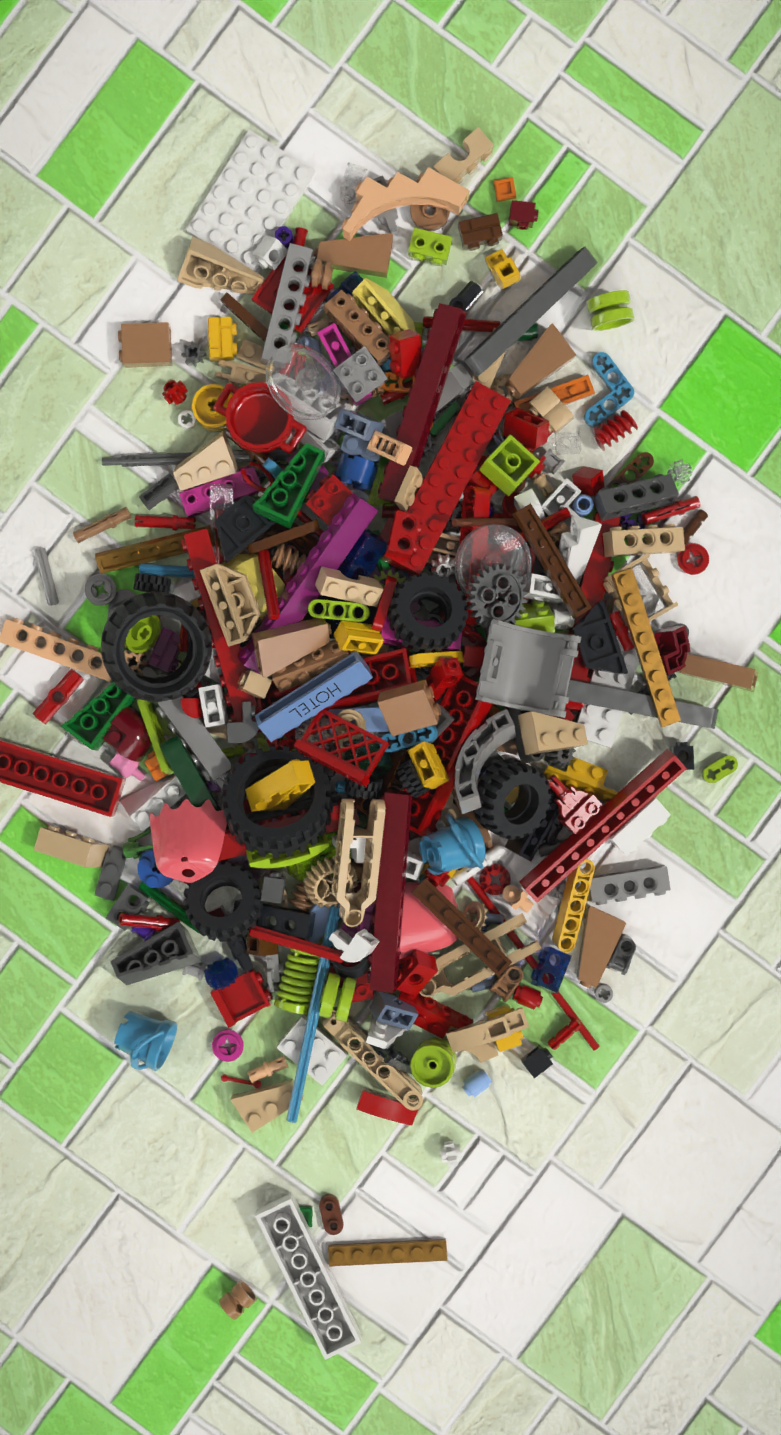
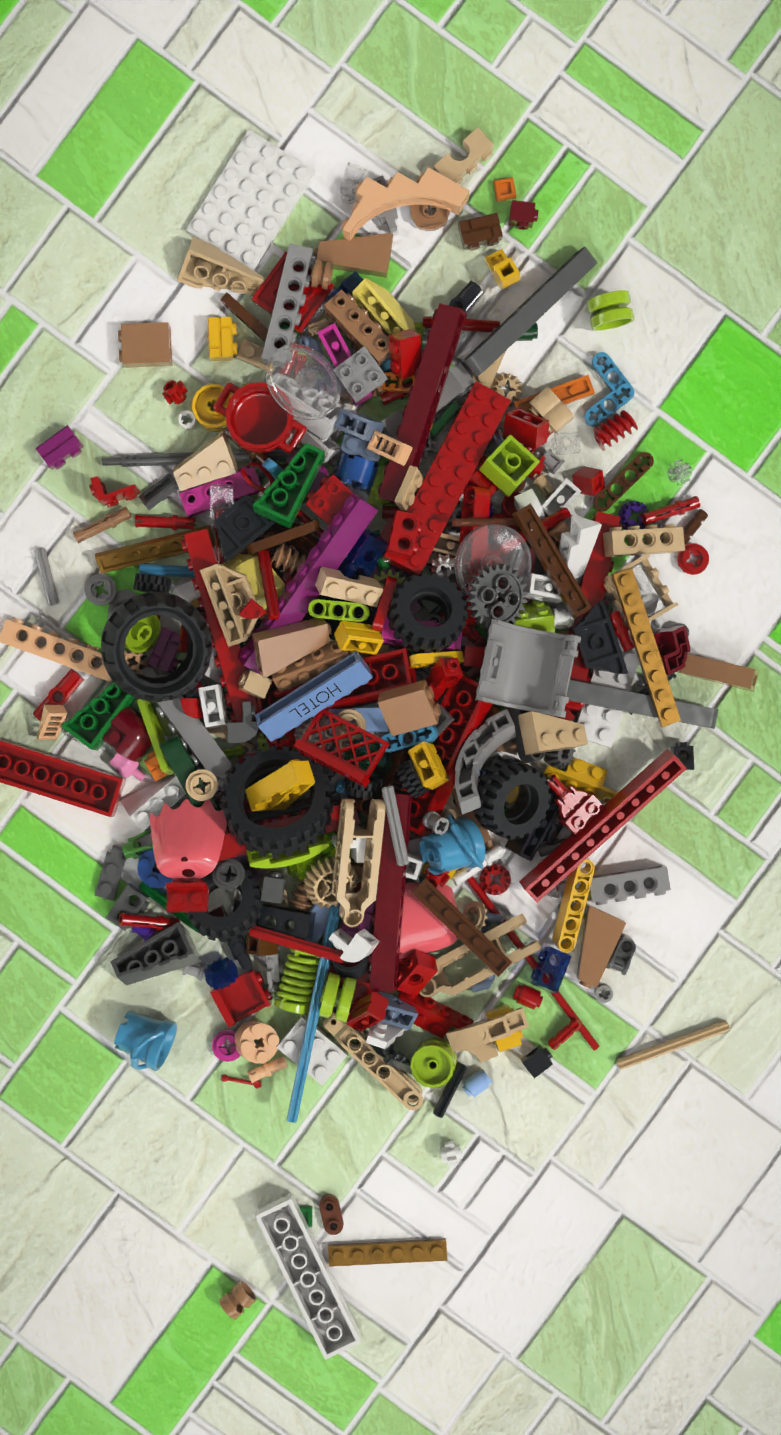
(51, 711): none -> light nougat slope
(60, 448): none -> magenta brick
(70, 847): tan wedge -> none
(111, 499): none -> red bracket
(187, 896): none -> red bracket
(193, 348): dark grey gear -> none
(196, 792): none -> tan gear
(223, 868): none -> dark grey gear
(241, 373): tan hinge -> none
(252, 610): none -> red tile
(258, 1052): none -> light nougat brick
(263, 1104): tan wedge -> none
(270, 252): white brick -> none
(289, 239): dark purple bush -> none
(300, 236): red pin -> none
(367, 1011): none -> red brick
(385, 1107): red slope -> none
(395, 825): none -> light grey axle
(430, 247): lime brick -> none
(433, 821): none -> light grey bush
(450, 1090): none -> black axle
(507, 983): medium nougat piece -> none
(517, 898): light nougat hips -> none
(542, 361): medium nougat slope -> none
(582, 499): light blue brick -> none
(609, 508): dark grey brick -> none
(640, 827): white brick -> none
(673, 1044): none -> tan axle
(722, 772): lime beam -> none

